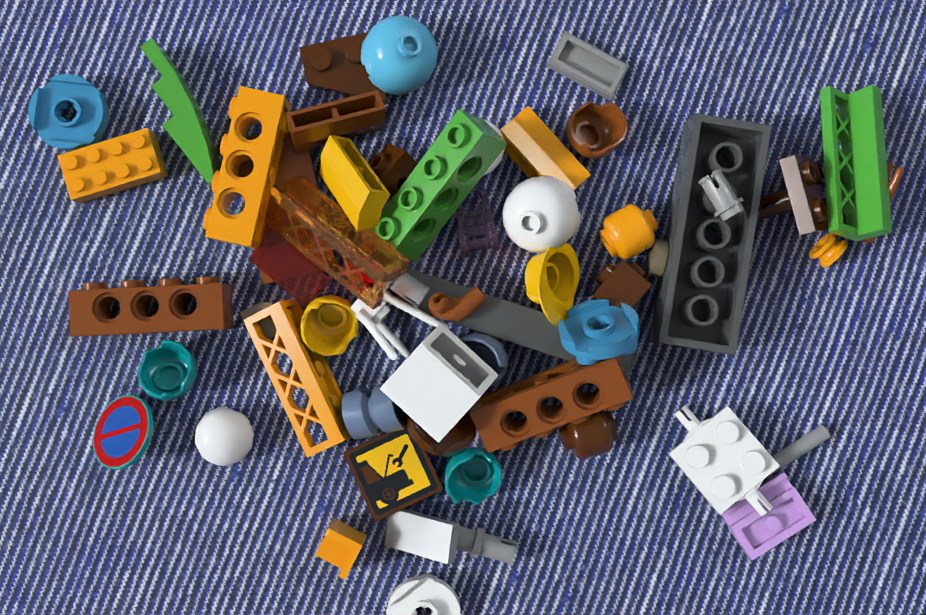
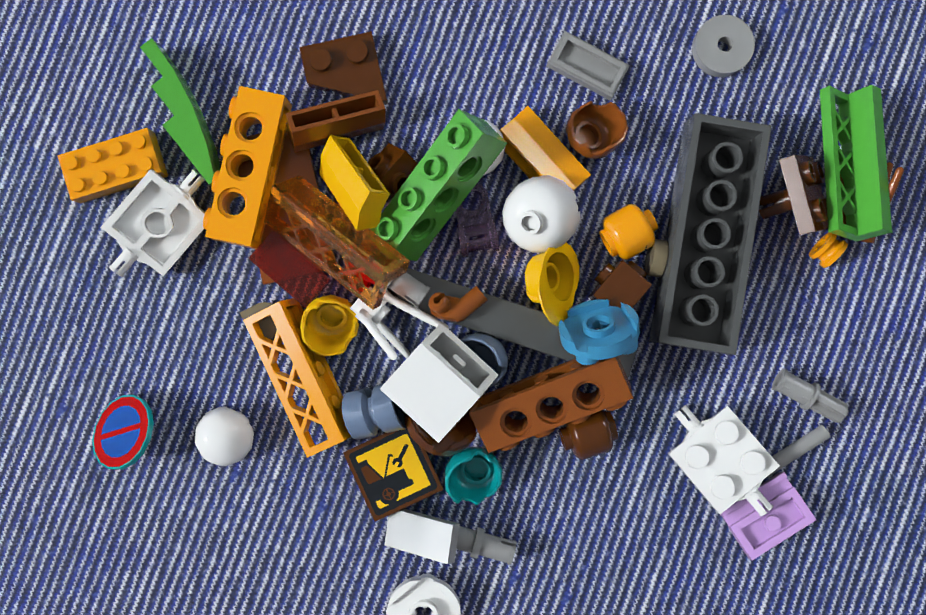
(55, 130): dark azure plate -> none
(92, 317): dark orange brick -> none
(156, 222): none -> white plate
(167, 371): teal hair -> none
(341, 546): light orange panel -> none
(399, 54): medium azure cylinder -> none
(722, 197): light grey pin -> none
(736, 36): none -> light grey piece
(810, 396): none -> light grey axle

